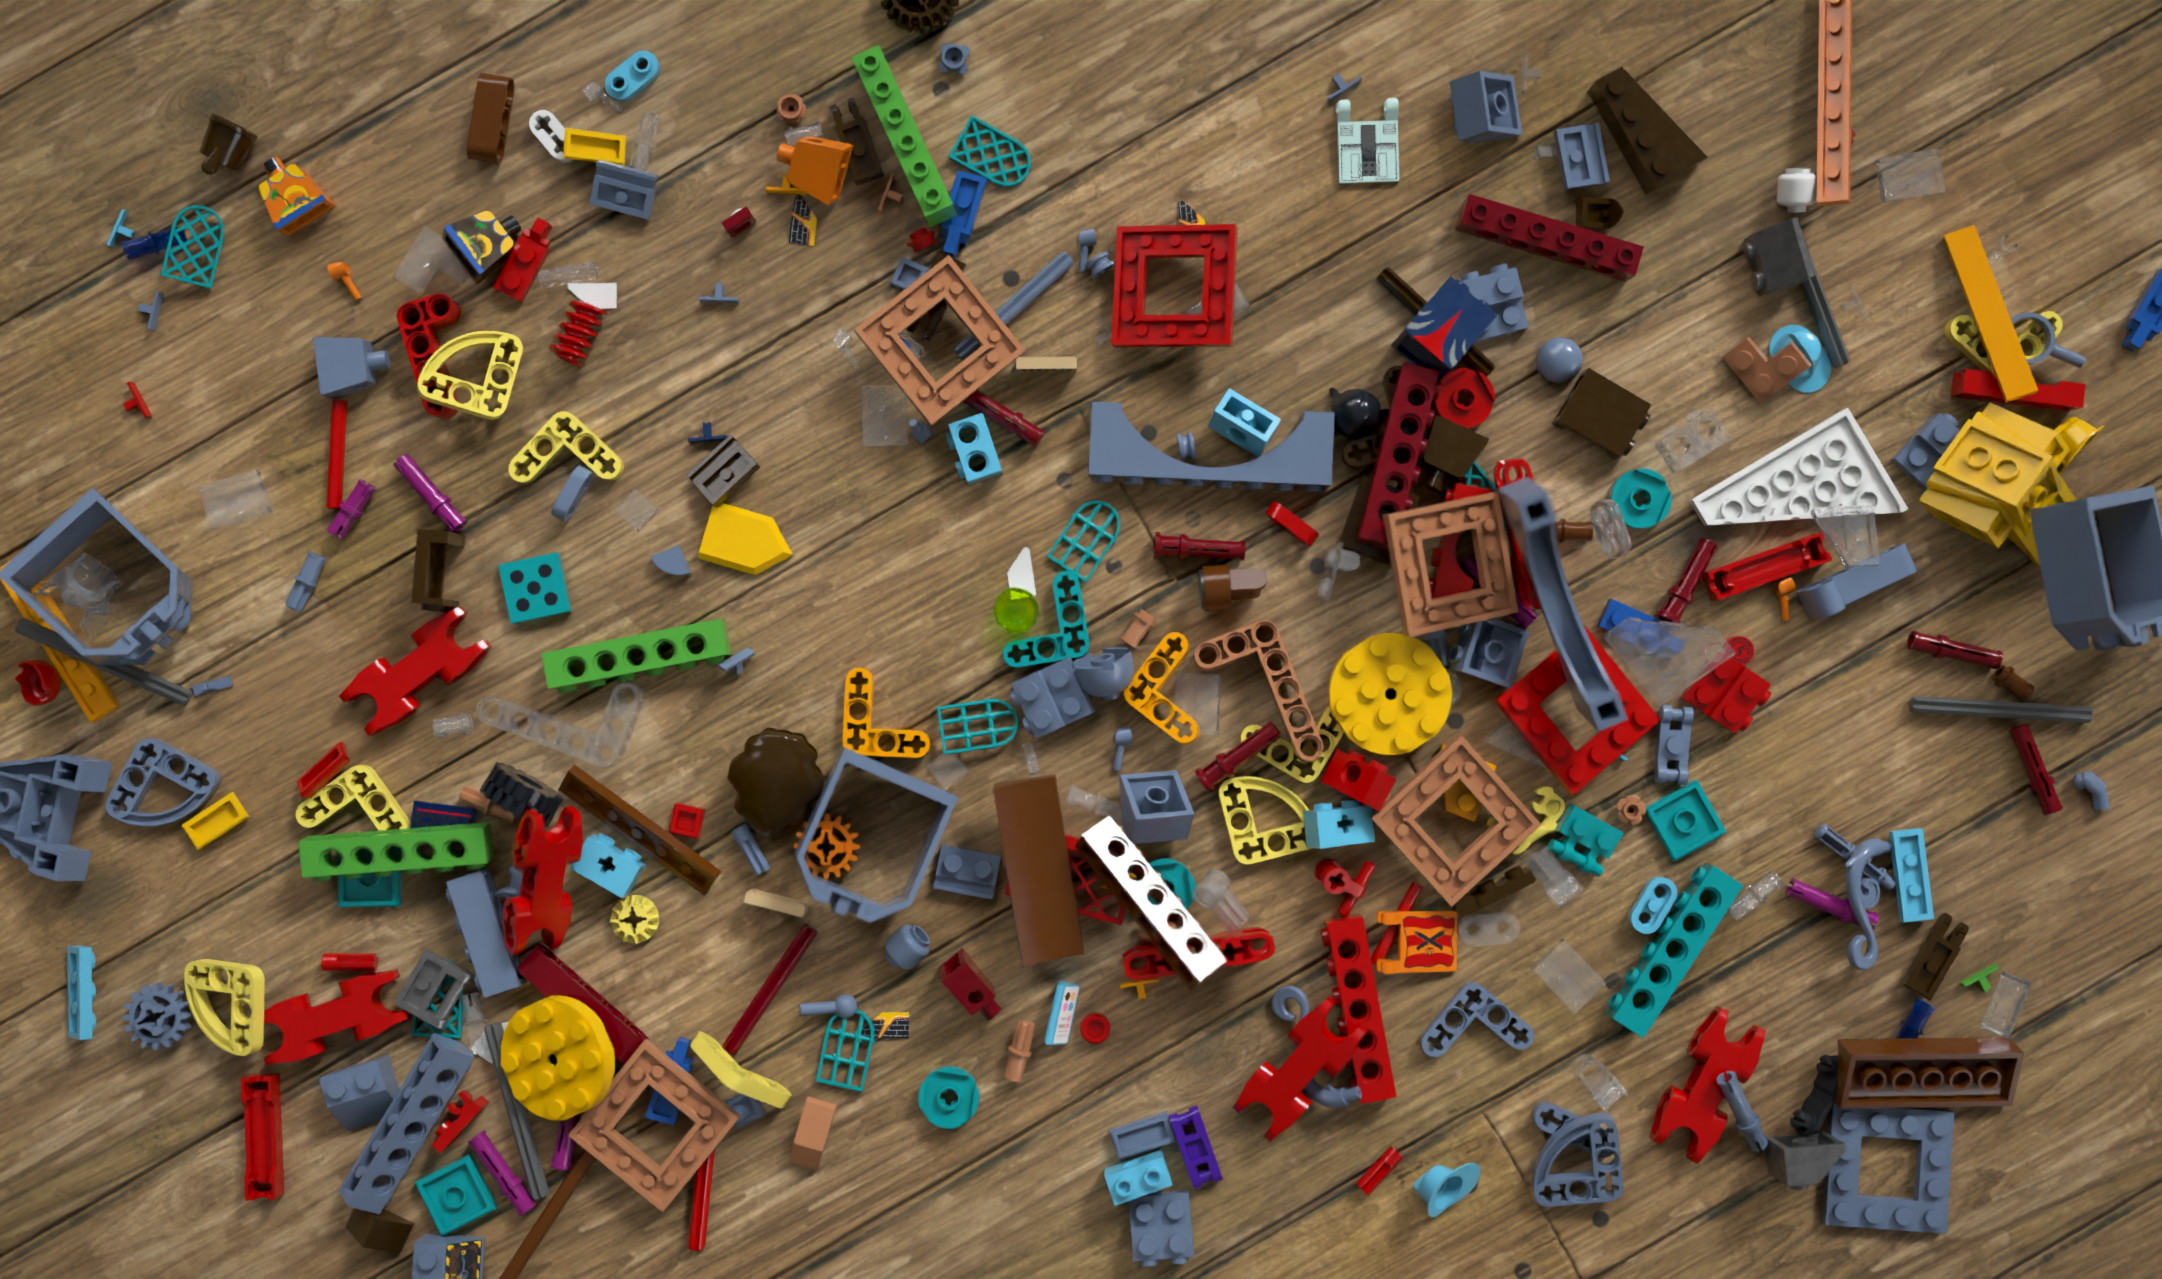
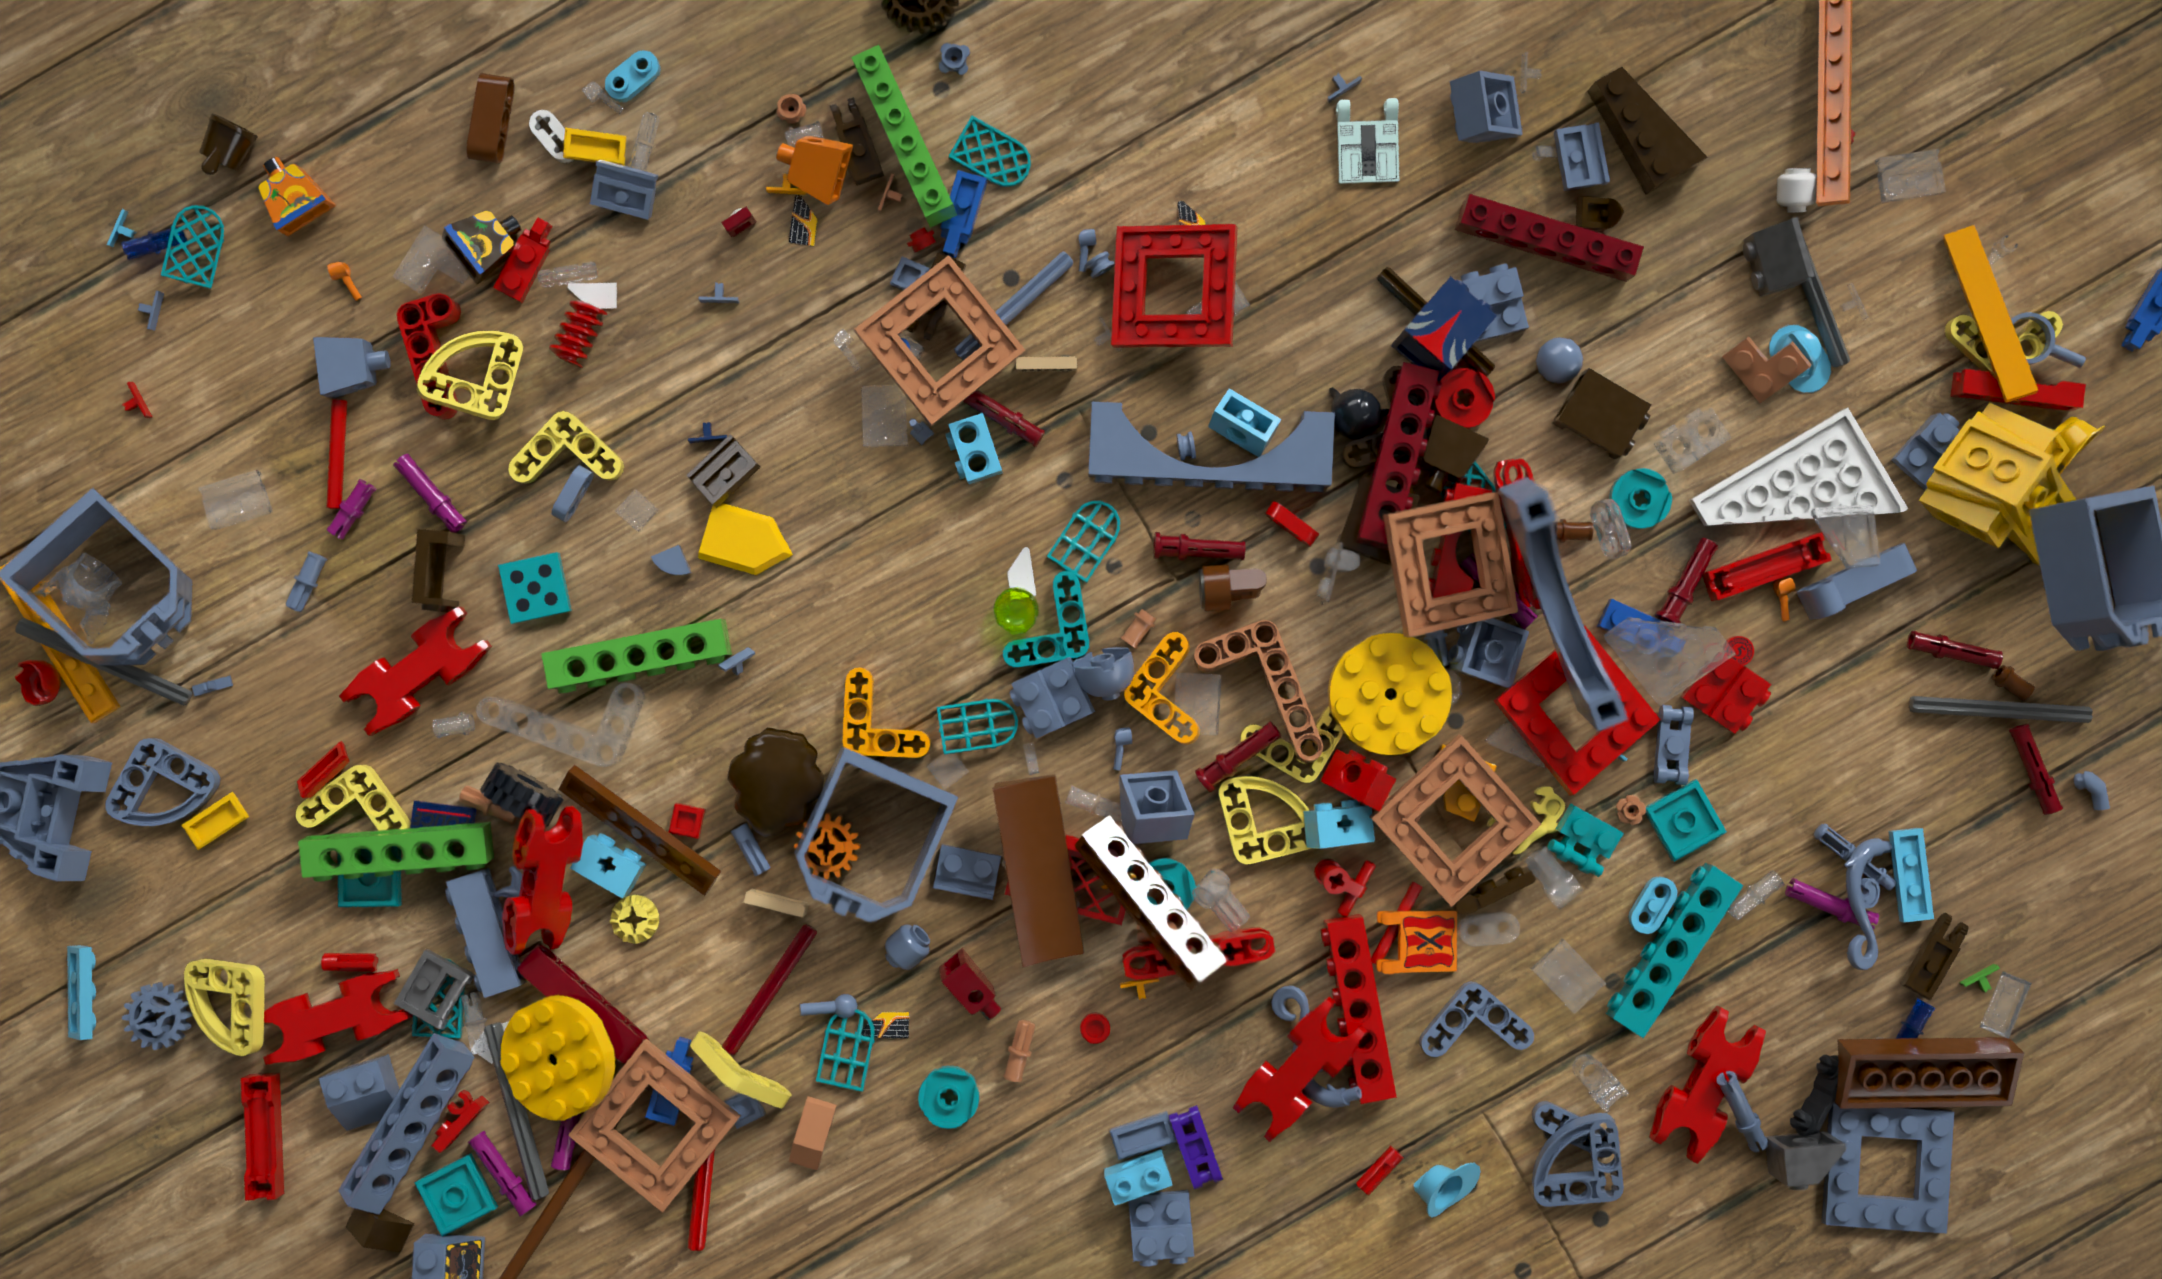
(1062, 1013): slope -> none

